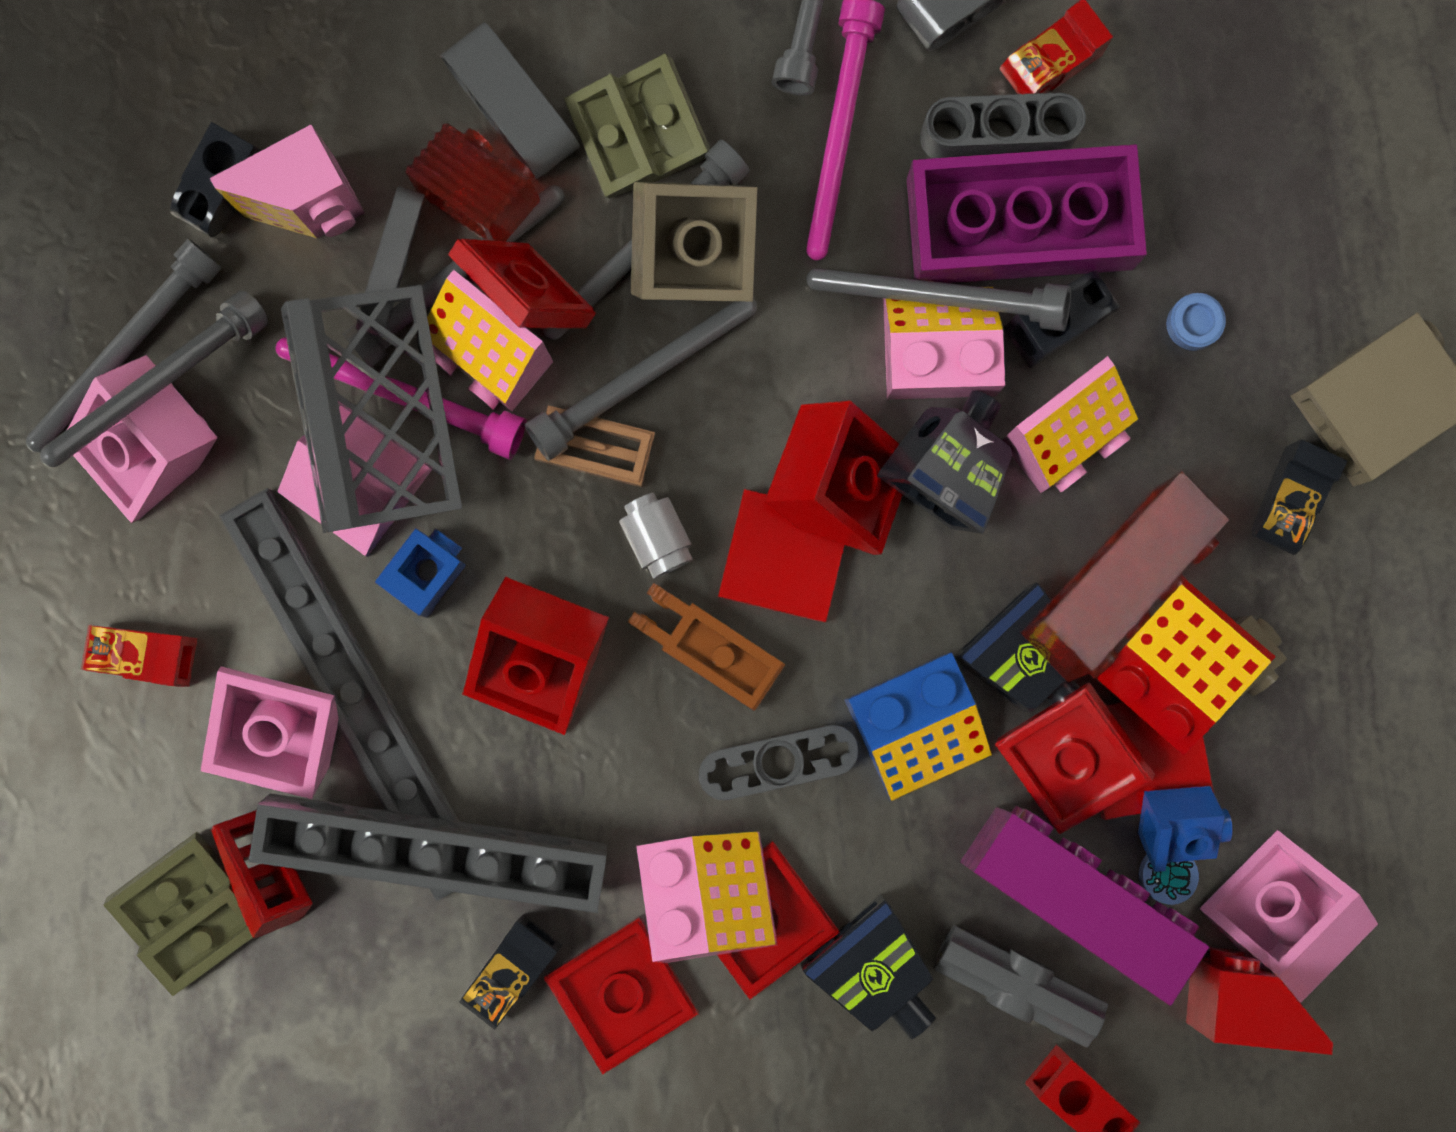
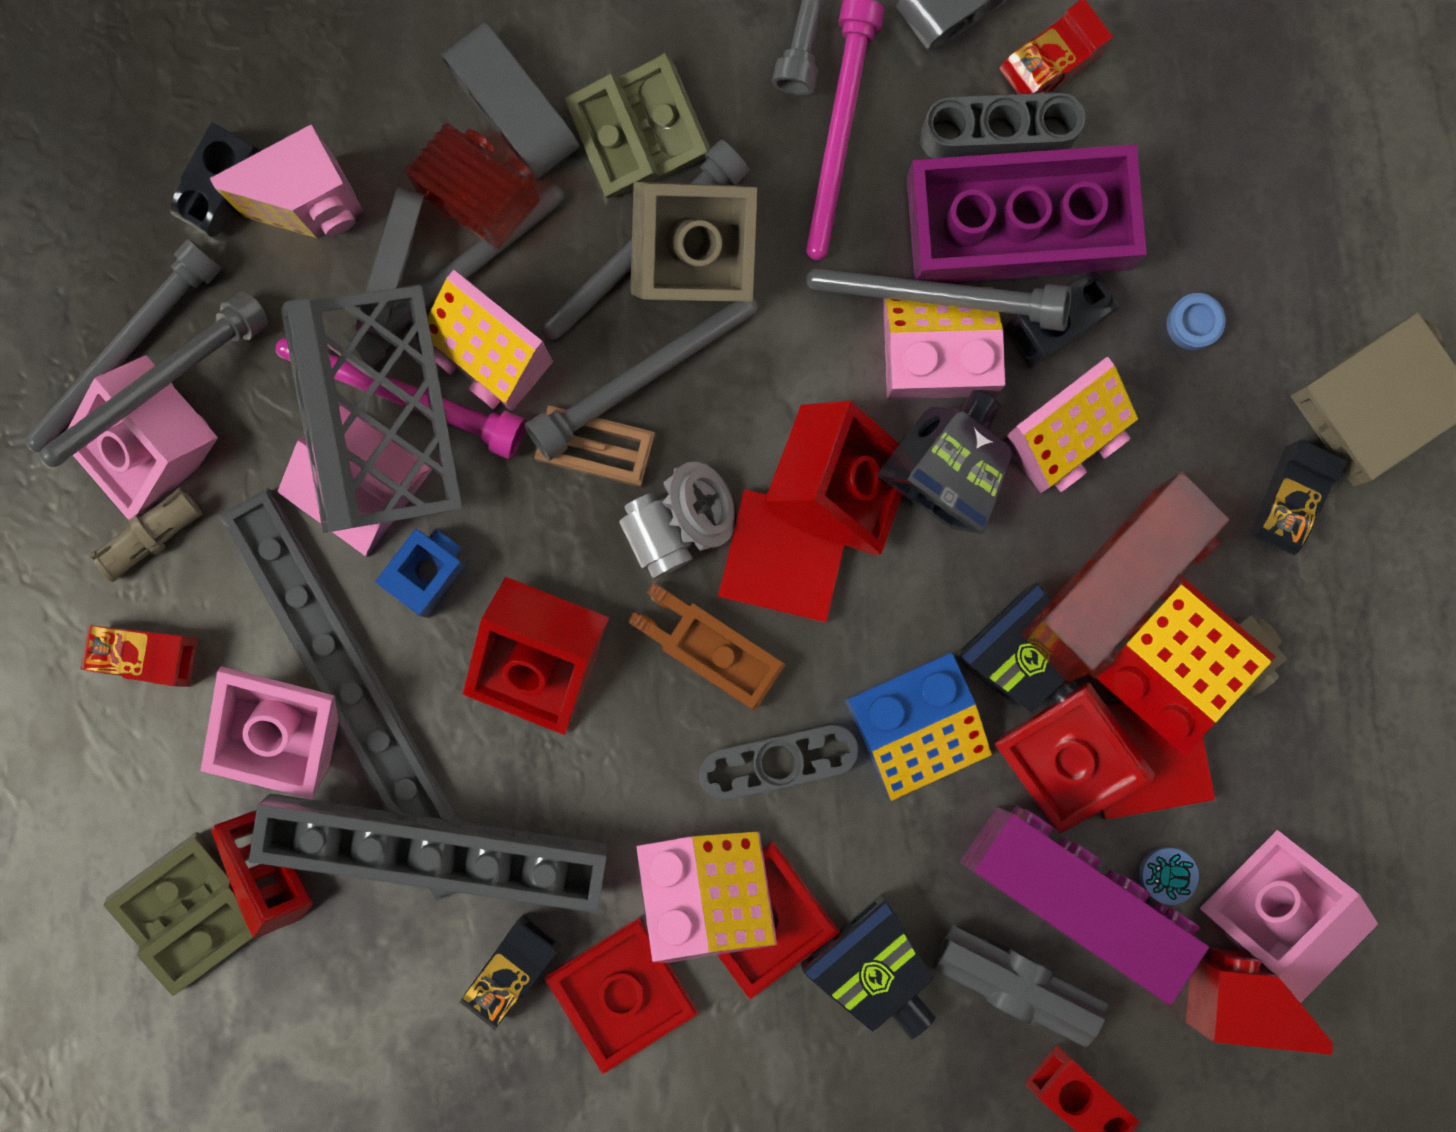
(146, 534): none -> dark tan pin
(522, 284): red tile -> none
(717, 517): none -> light grey gear
(1182, 825): blue brick -> none

